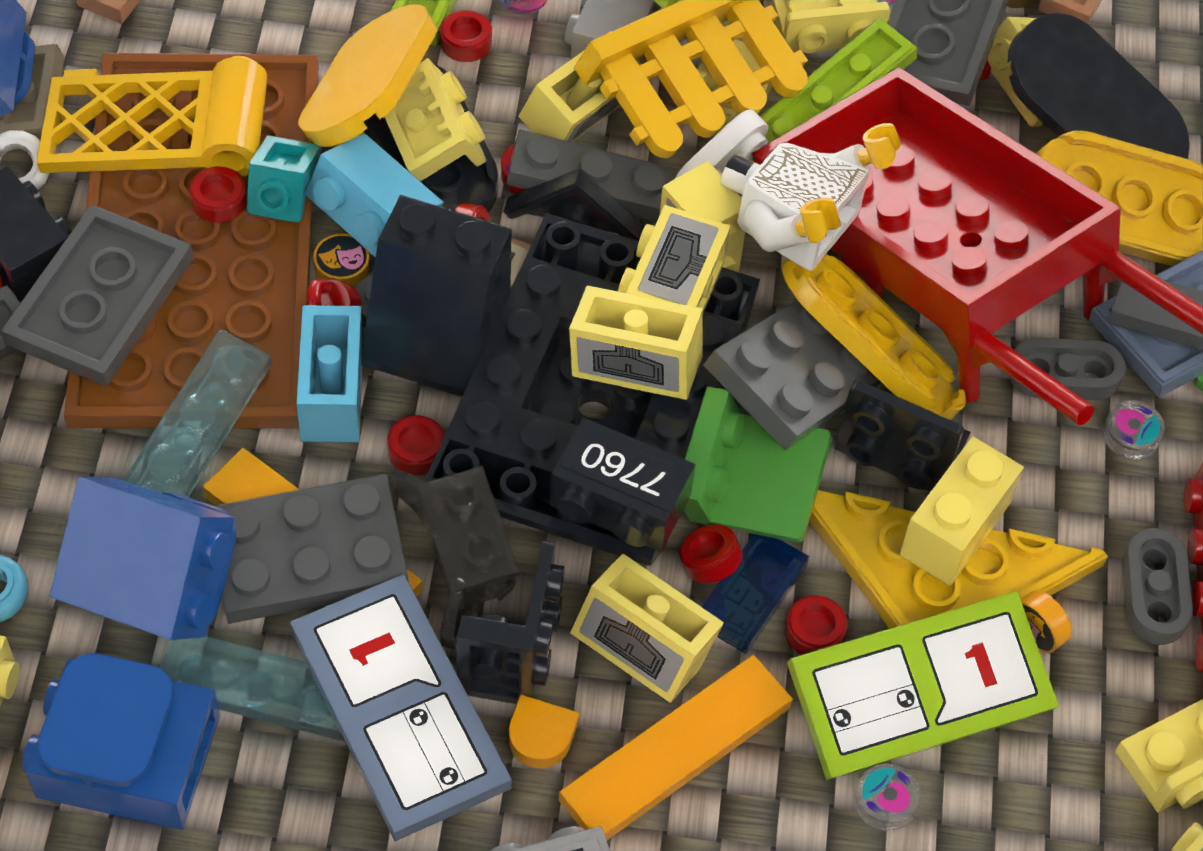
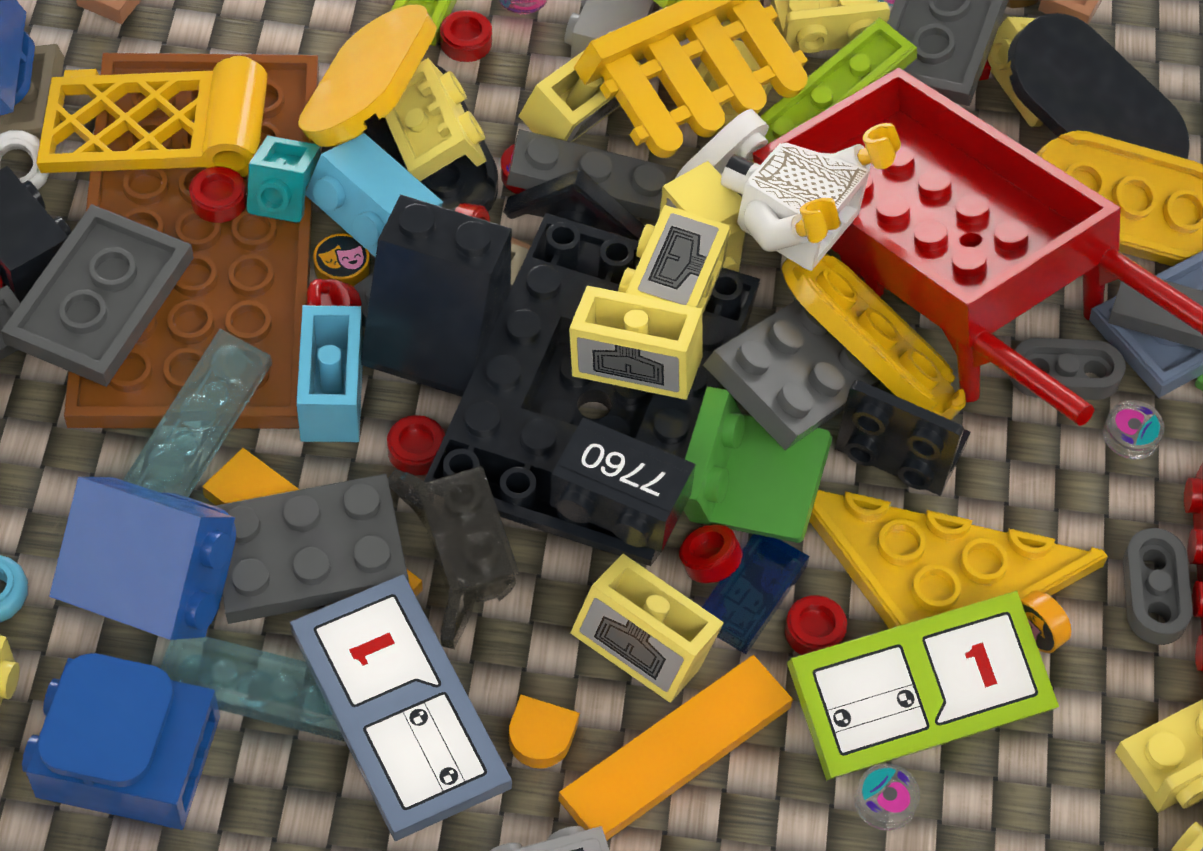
(507, 658): black bracket -> none
(961, 510): light yellow brick -> none

